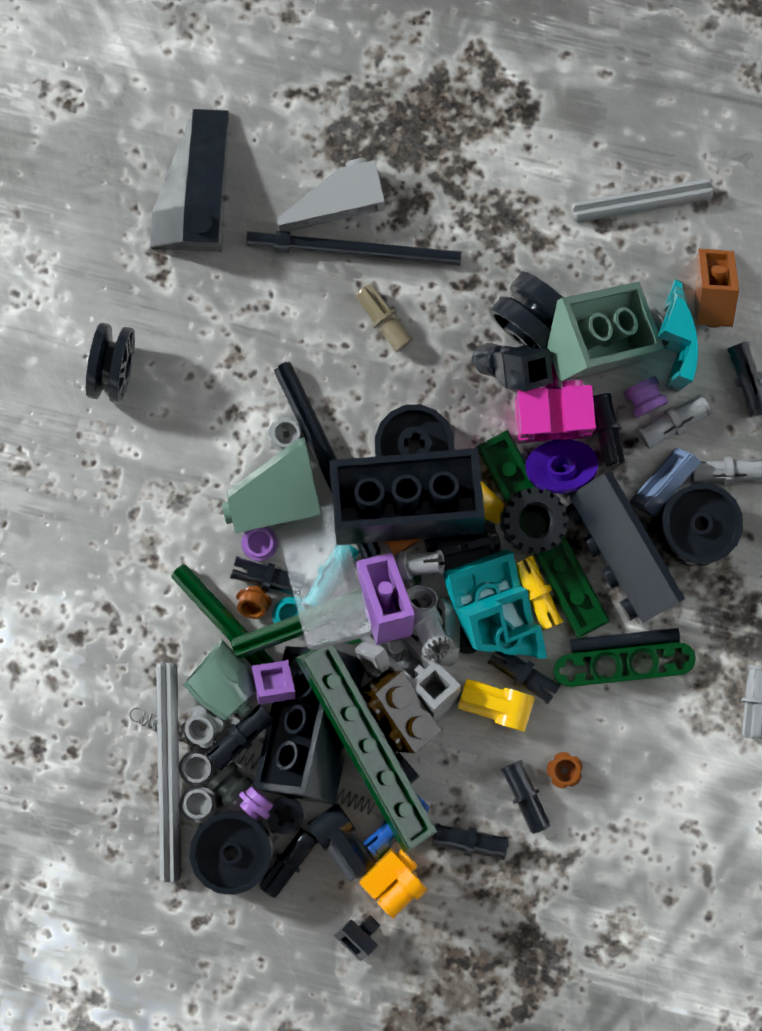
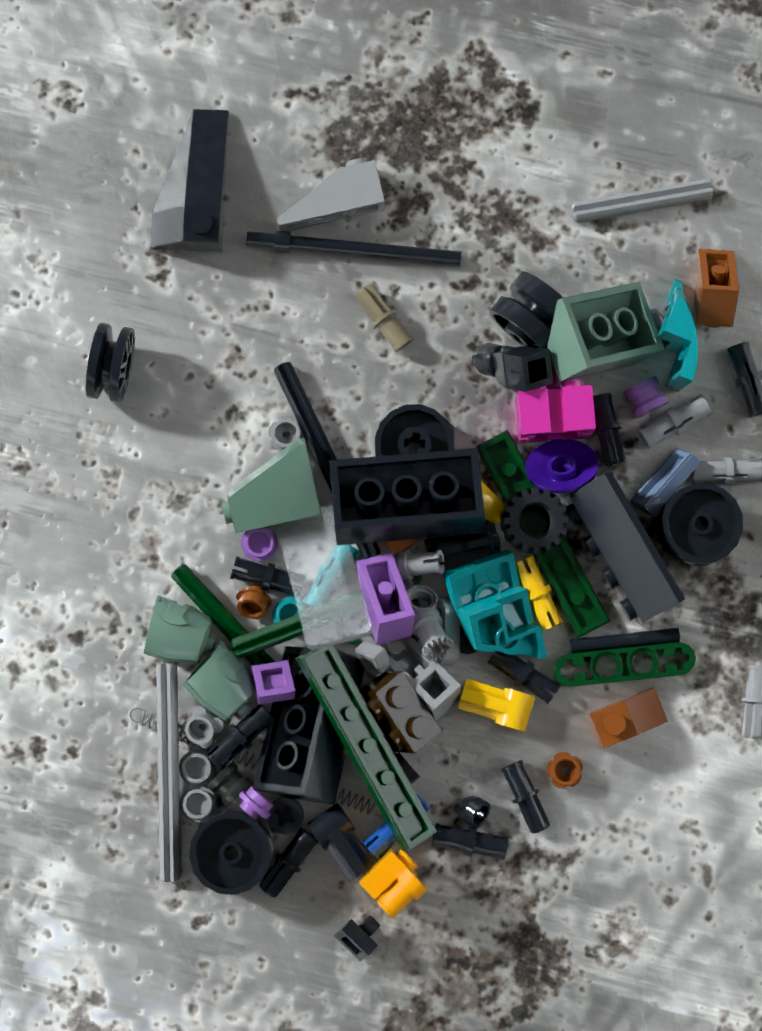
(178, 632): none -> sand green helmet
(474, 811): none -> black hinge
(627, 718): none -> dark orange slope

